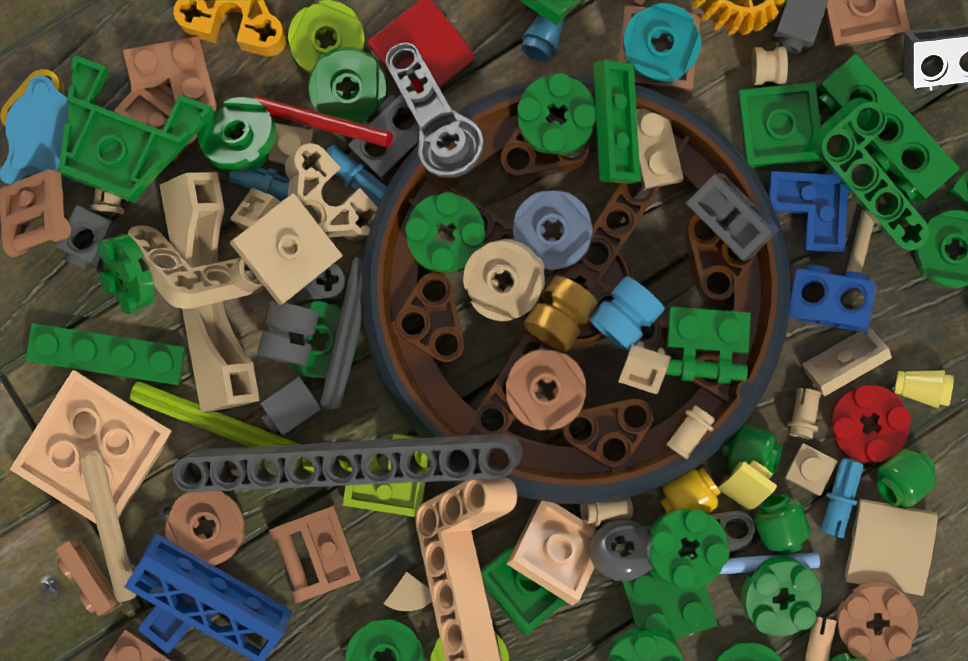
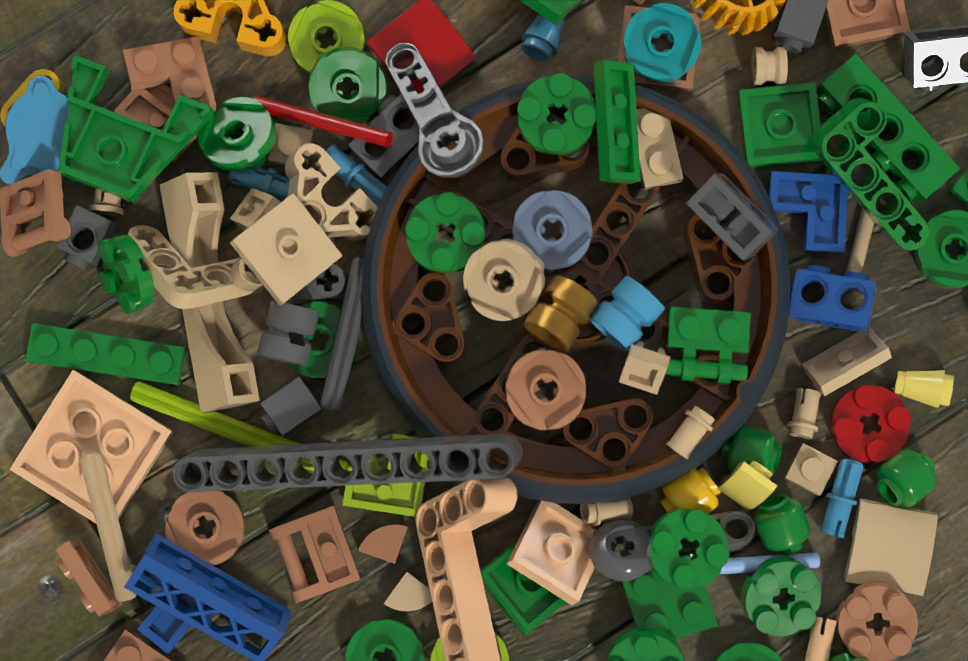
(384, 542): none -> nougat tile

